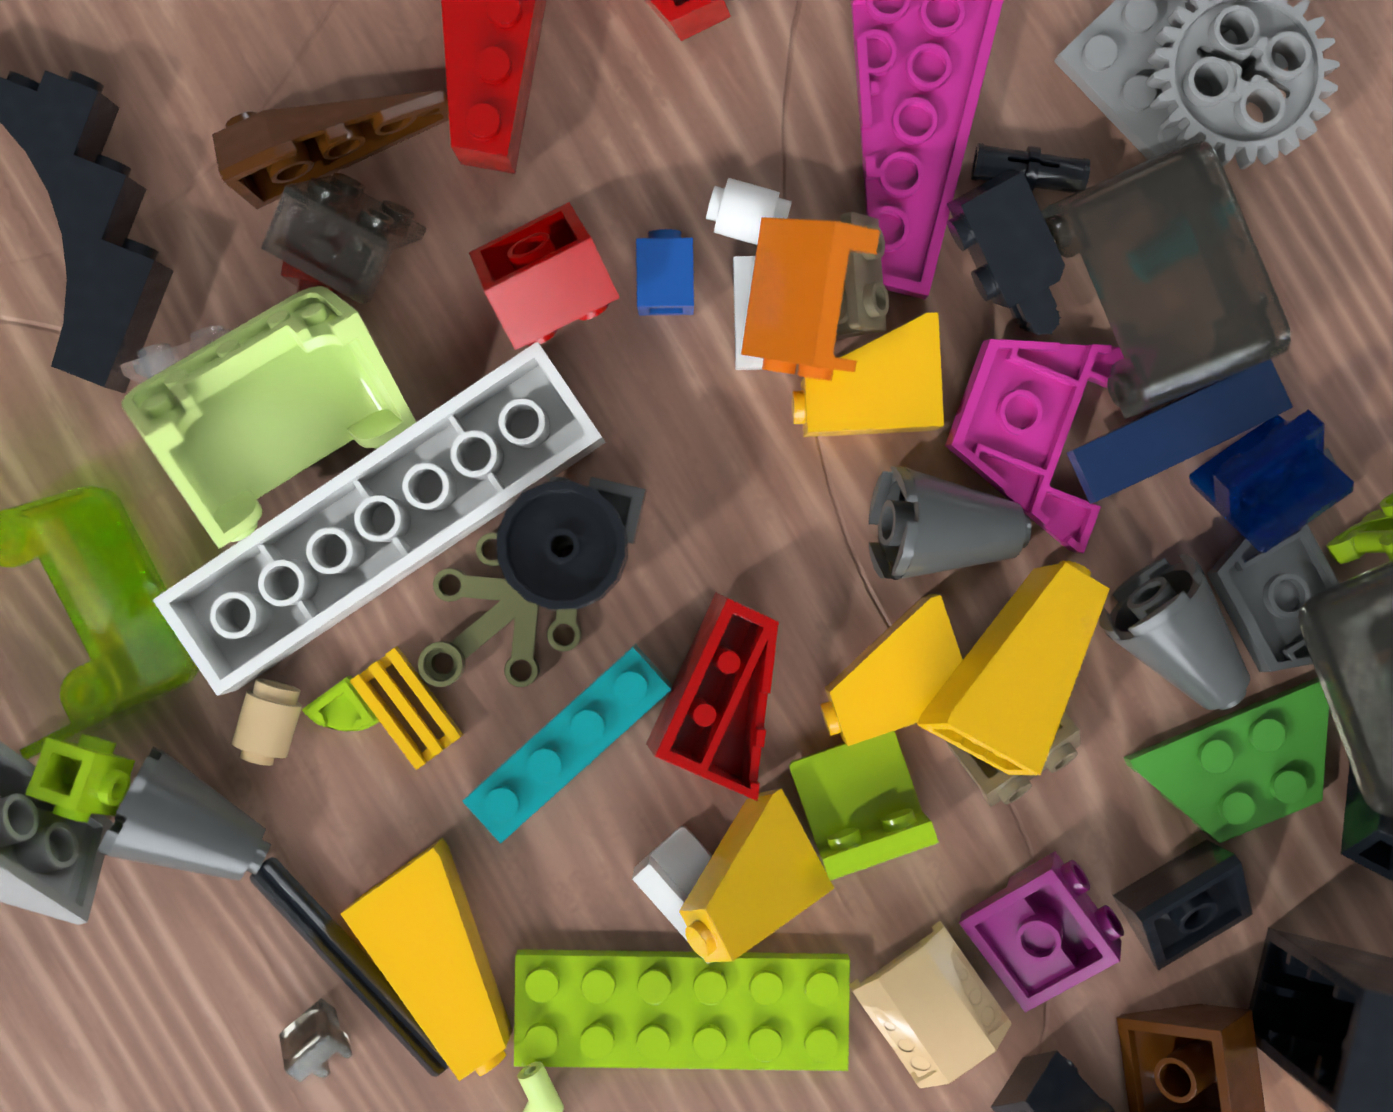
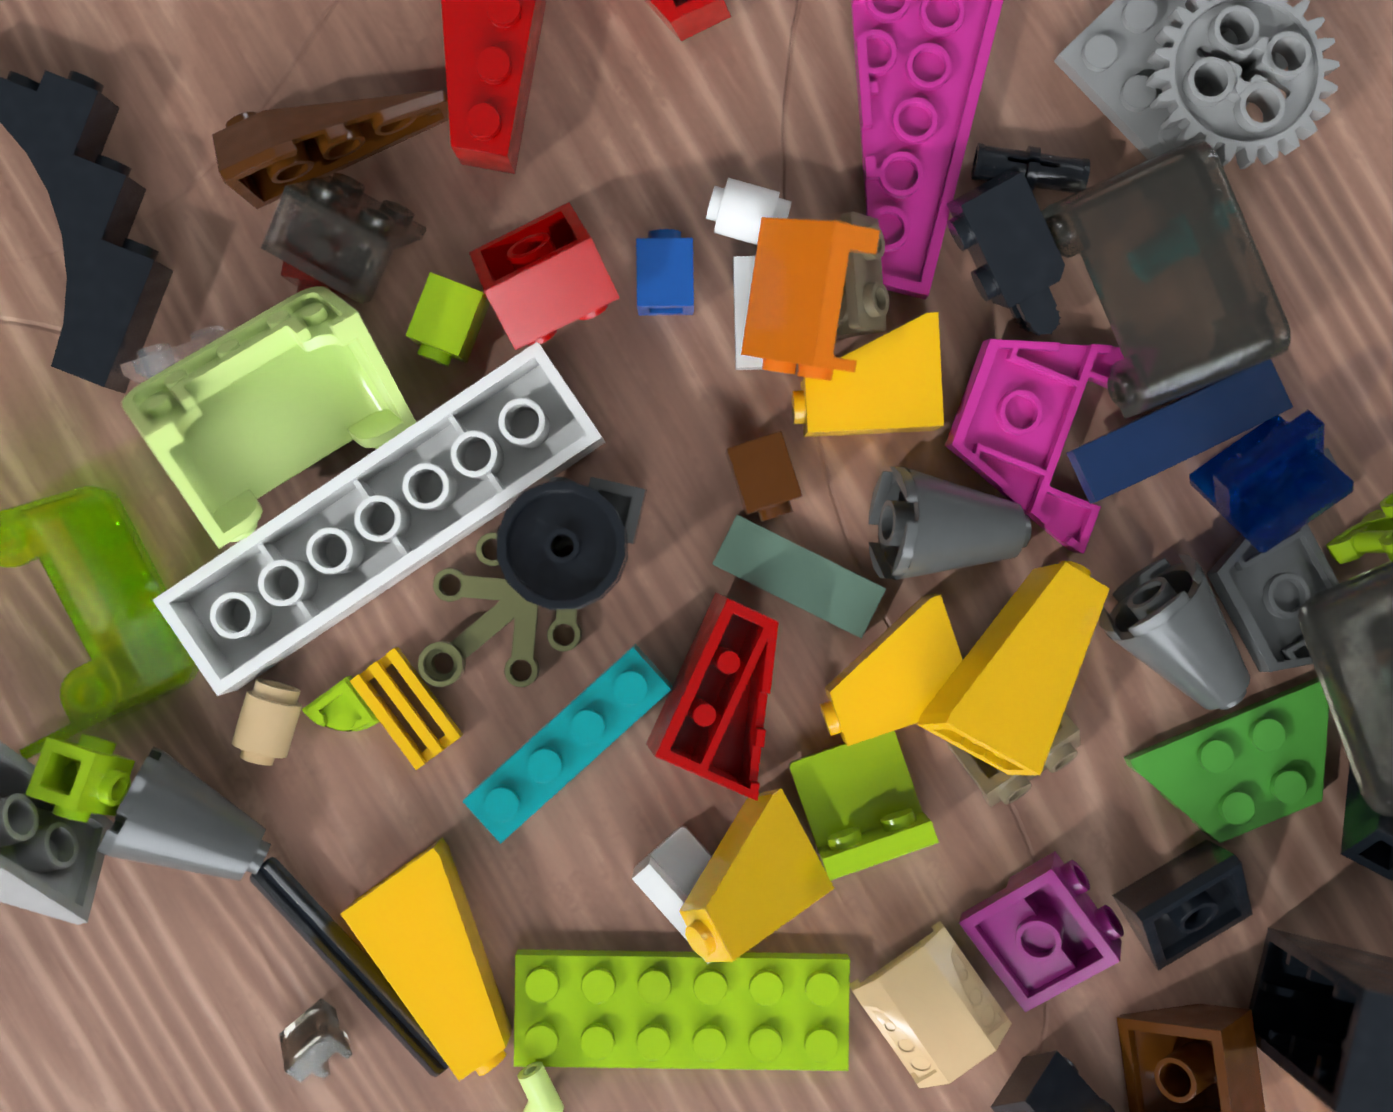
(447, 320): none -> lime brick
(764, 476): none -> reddish brown brick
(799, 576): none -> sand green tile

